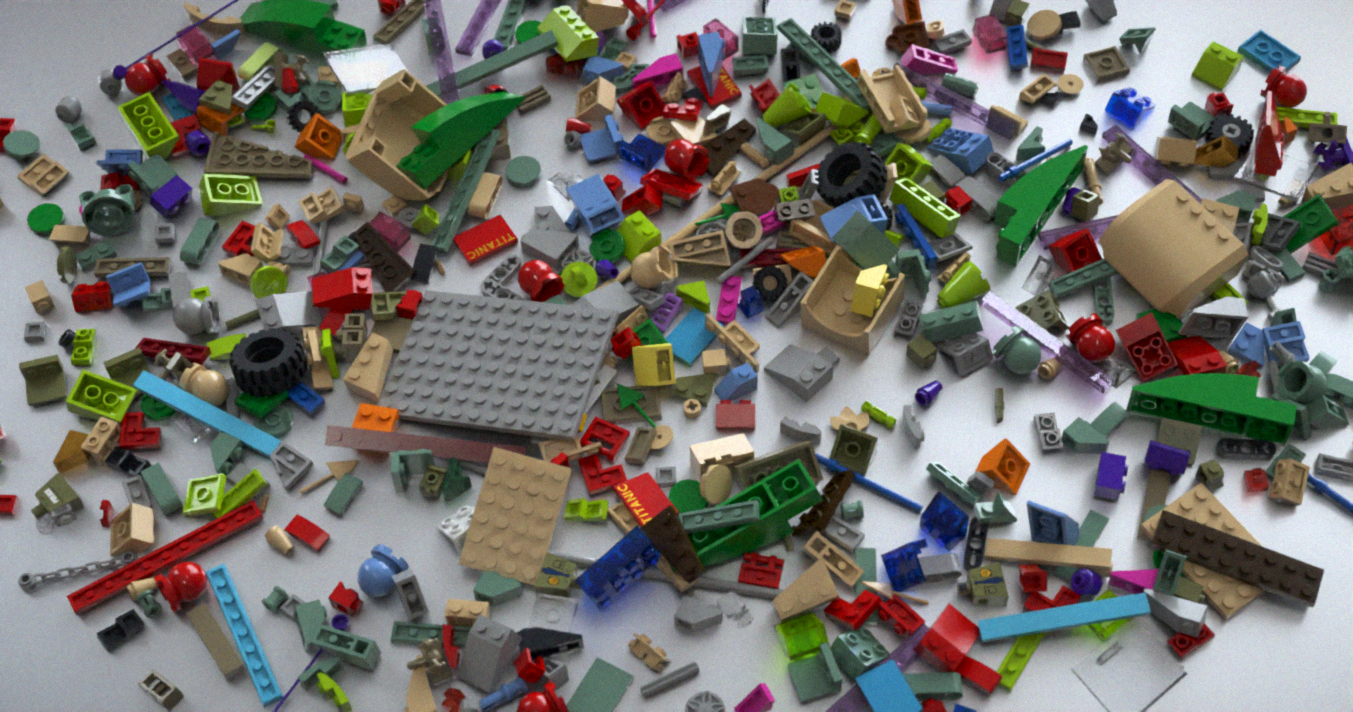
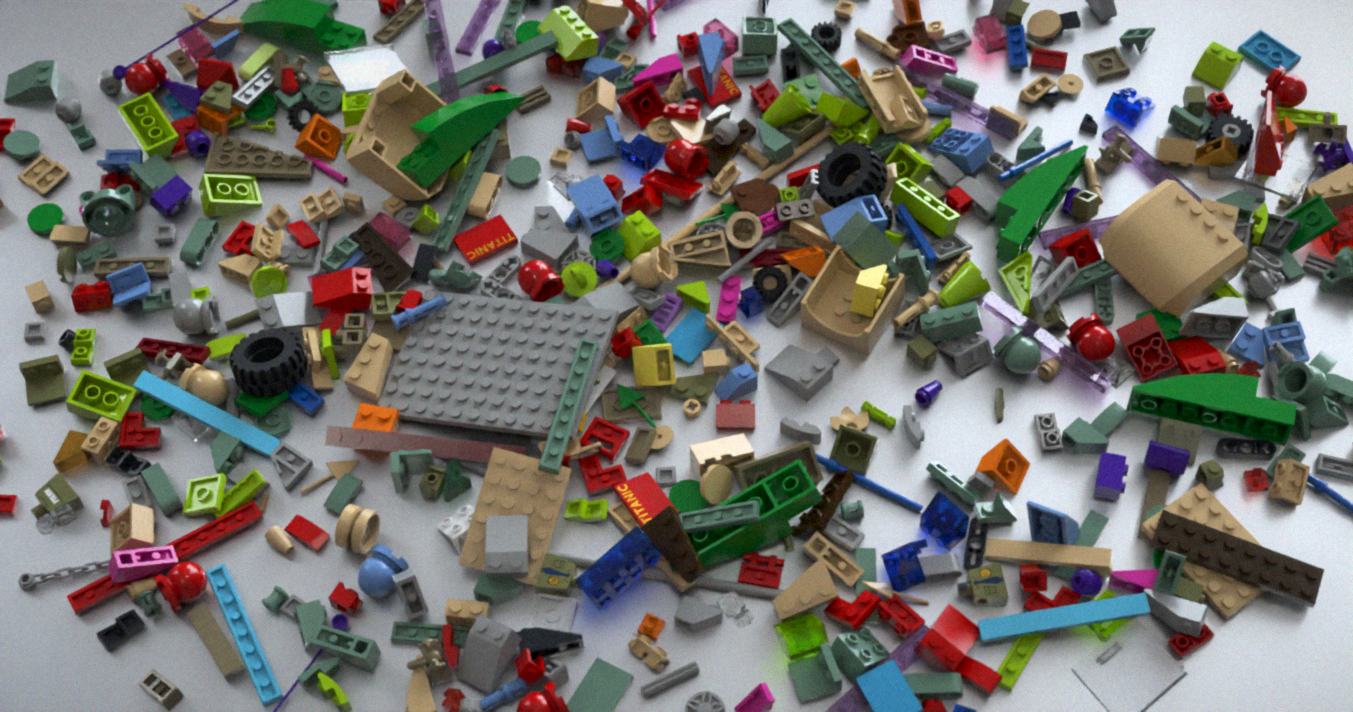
(33, 82): none -> sand green slope
(137, 563): none -> dark pink slope
(357, 529): none -> tan wheel
(410, 315): none -> medium blue pin
(454, 275): none -> sand green animal
(506, 546): none -> light grey slope
(507, 38): none -> light grey tile
(561, 157): none -> tan tile
(568, 406): none -> sand green tile
(651, 626): none -> orange tile
(726, 131): none -> light grey head
(883, 46): none -> tan pin
(921, 305): none -> tan pin
(1018, 280): none -> lime wing
(1055, 284): none -> light grey plate
(1194, 99): none -> olive brick

